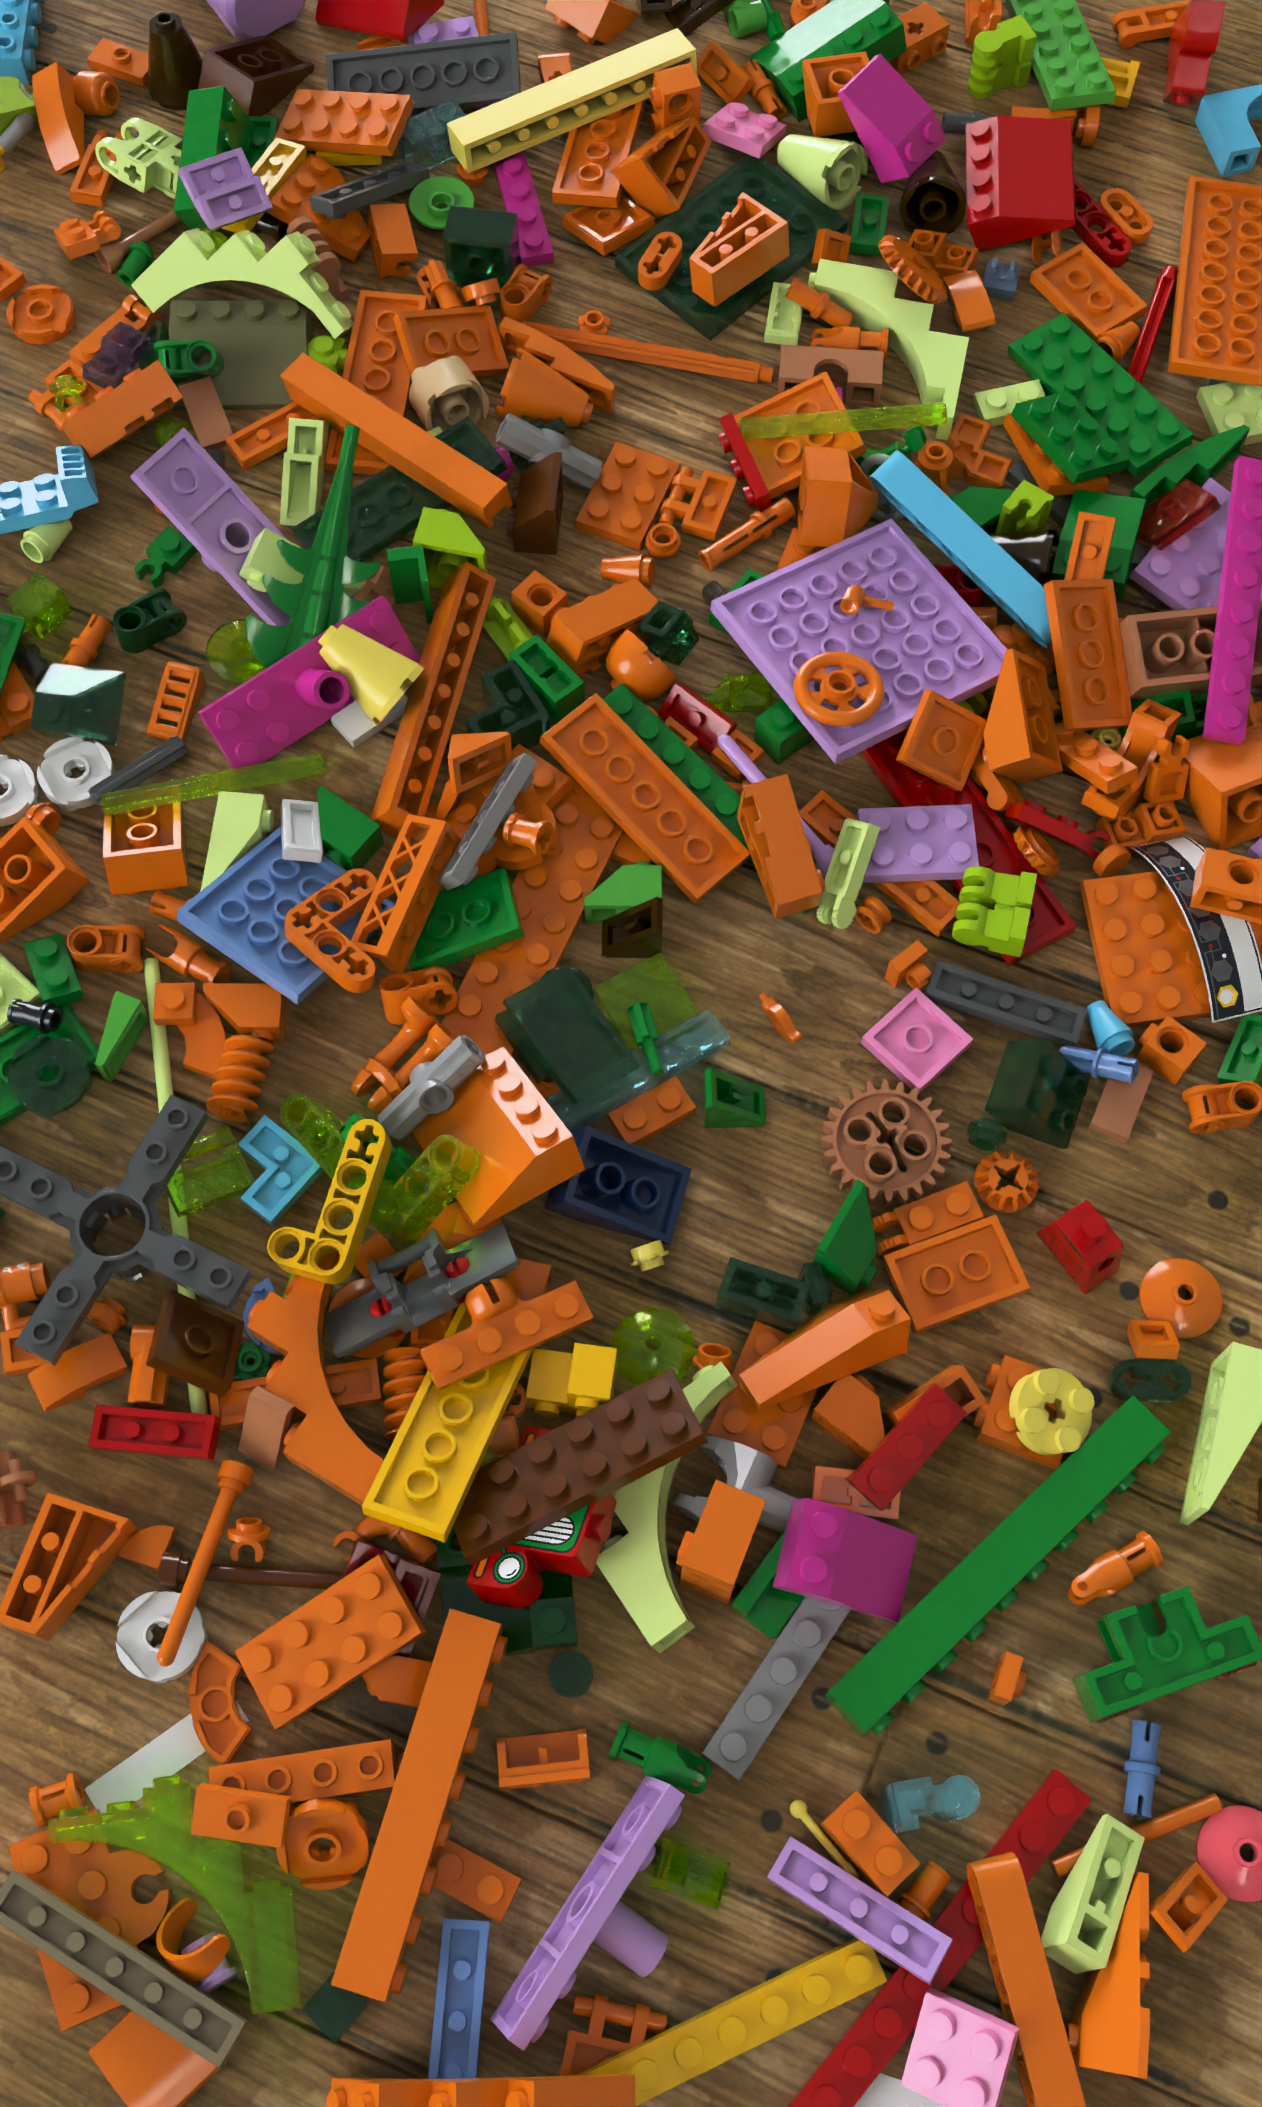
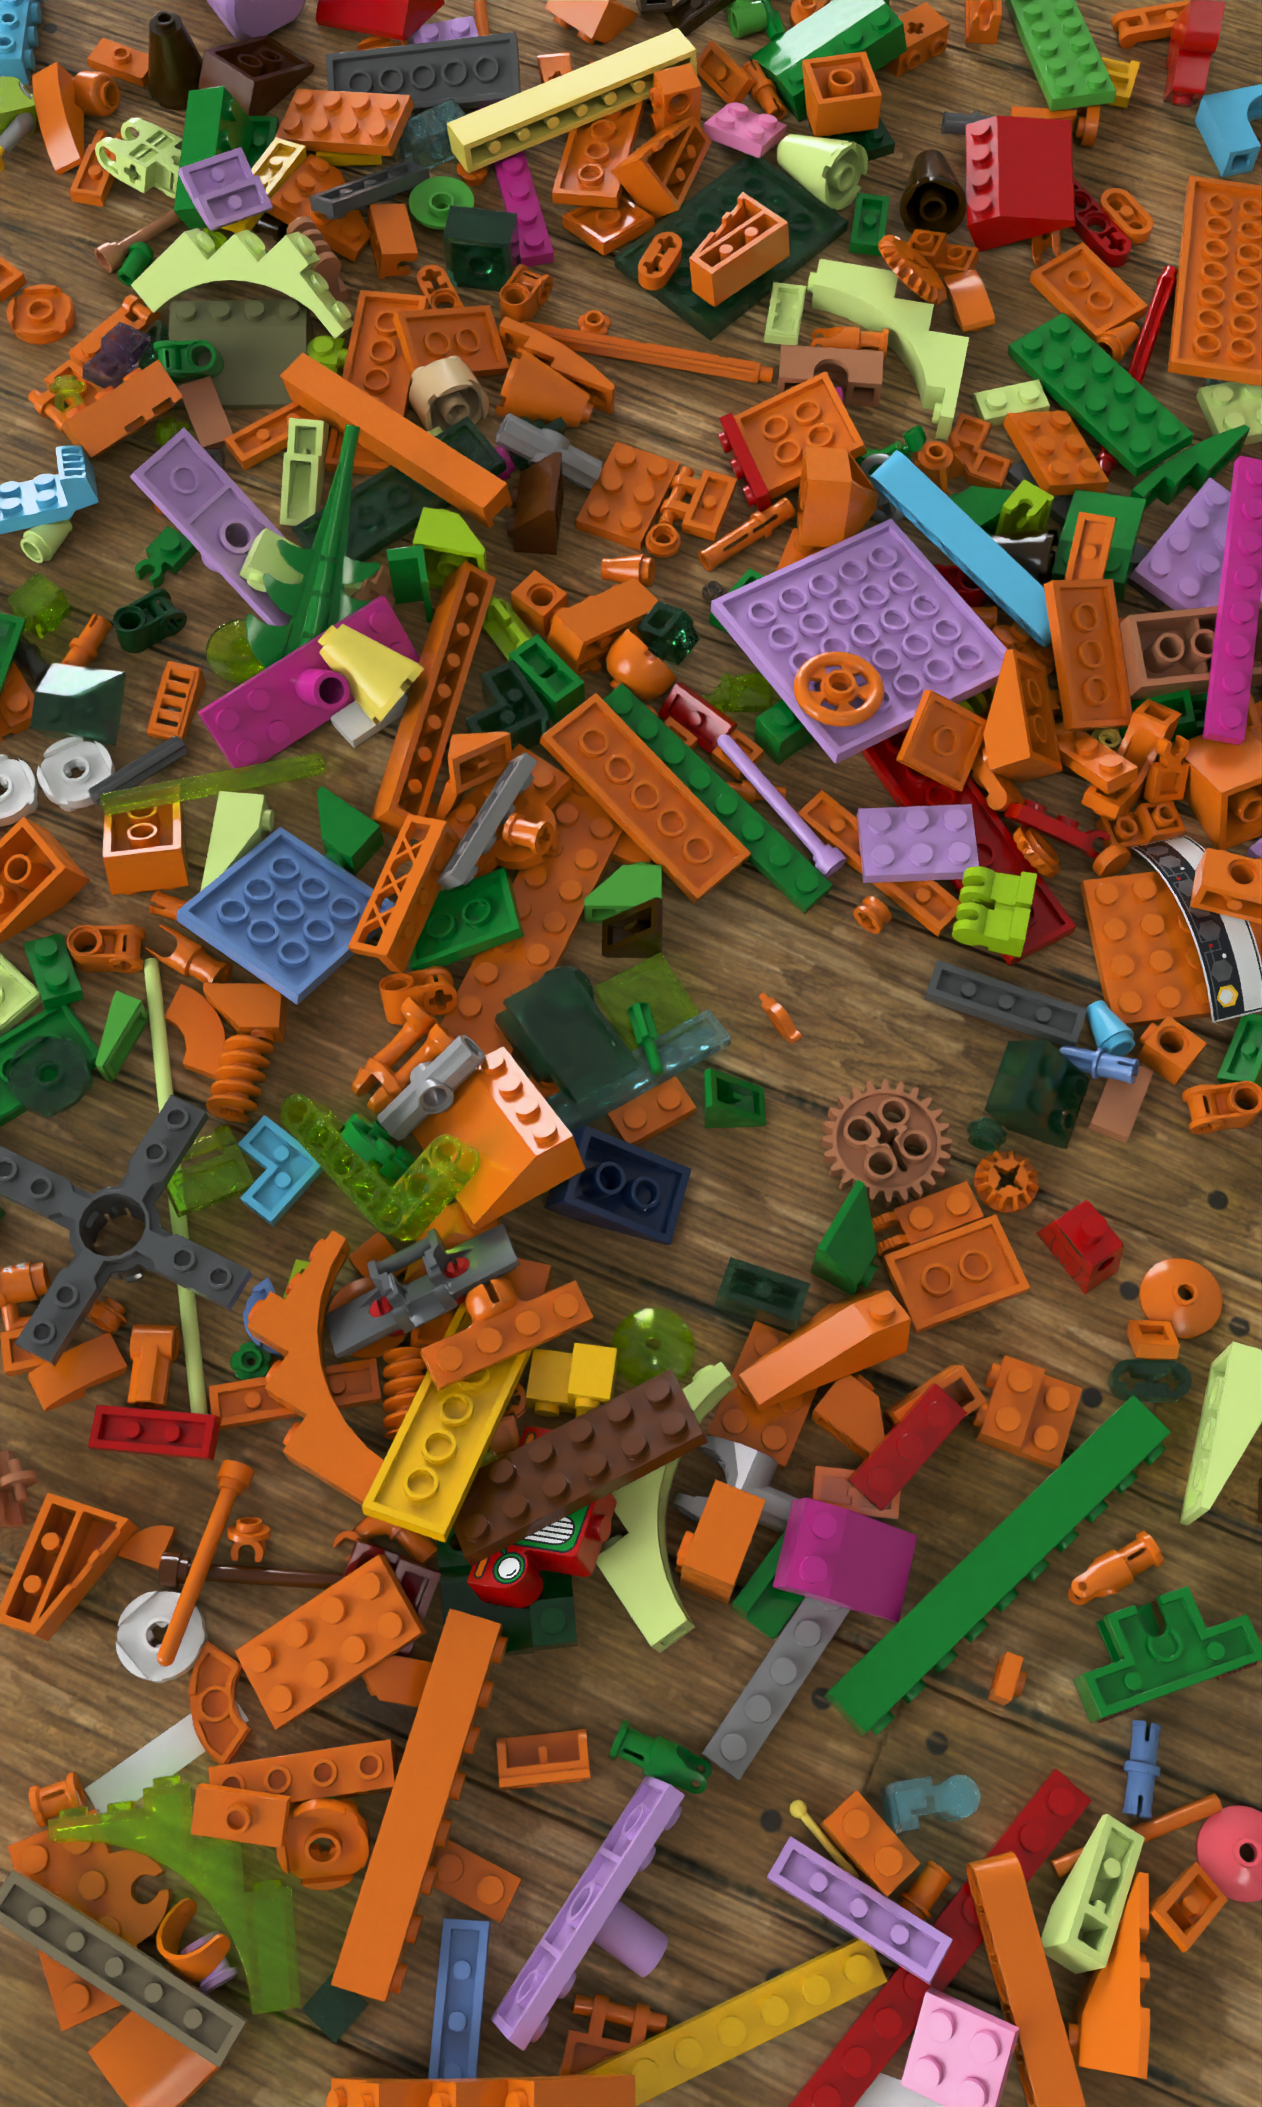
(44, 1017): black pin -> none
(45, 816): orange plate -> none
(83, 237): orange plate -> none
(175, 1003): orange plate -> none
(195, 1343): reddish brown plate -> none
(265, 1427): nougat tile -> none
(301, 831): white tile -> none
(323, 929): orange beam -> none
(339, 1201): yellow beam -> none
(442, 287): orange axle -> none
(479, 293): orange plate -> none
(571, 1674): clear green plate -> none
(648, 1255): light yellow plate -> none
(689, 1874): clear neon green slope -> none
(713, 1354): orange plate -> none
(779, 846): orange wedge -> none
(818, 304): orange pin -> none
(819, 1289): clear green plate -> none
(831, 246): orange plate -> none
(843, 421): clear neon green axle -> none
(847, 872): yellowish green hinge -> none
(855, 597): orange hand -> none
(891, 120): dark pink slope -> none
(909, 967): orange tile -> none
(916, 1040): bright pink plate -> none
(1001, 279): sand blue tile -> none
(1002, 58): lime legs -> none
(1070, 437): green plate -> none
(1073, 1411): light yellow plate -> none
(1176, 514): clear red plate -> none

